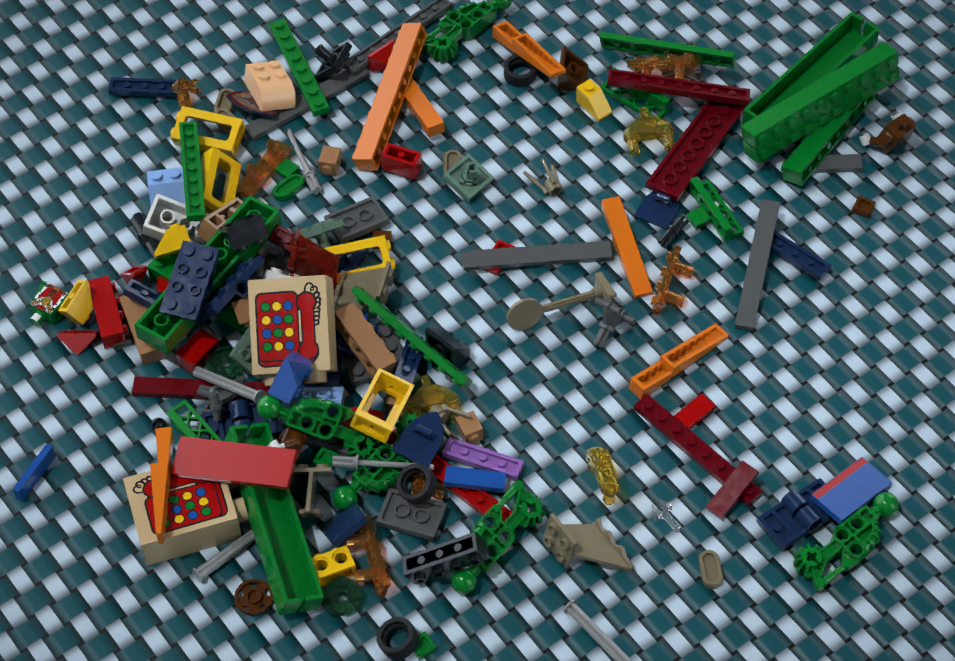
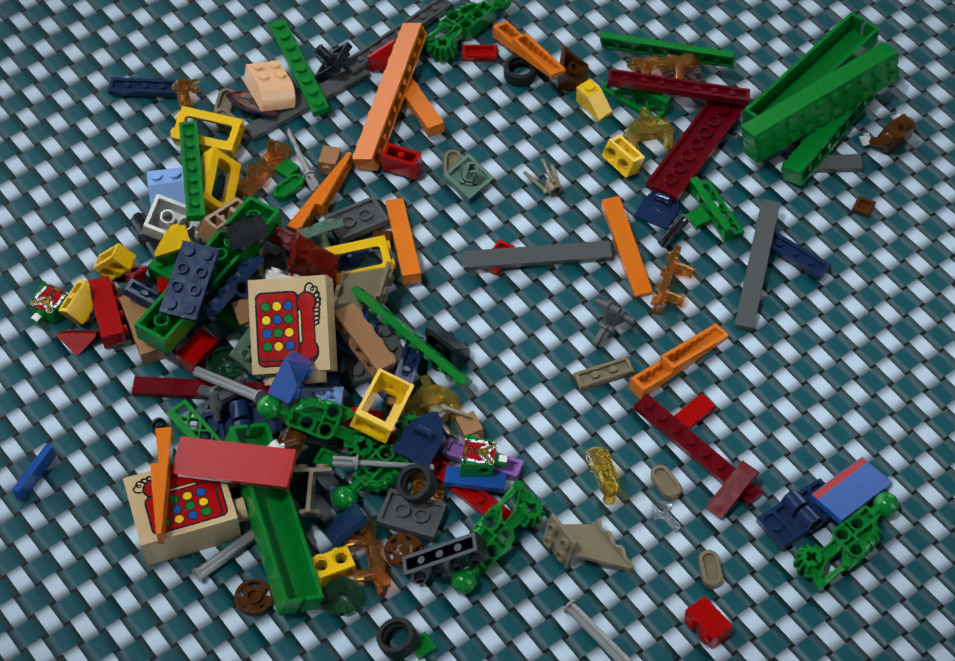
(115, 262): none -> yellow brick
(323, 196): none -> orange slope
(401, 548): none -> reddish brown wheel
(403, 241): none -> orange slope
(479, 53): none -> red tile
(480, 457): none -> torso
(528, 311): dark tan piece -> none
(603, 373): none -> dark tan tile
(623, 156): none -> yellow brick
(665, 482): none -> dark tan tile
(707, 622): none -> red brick

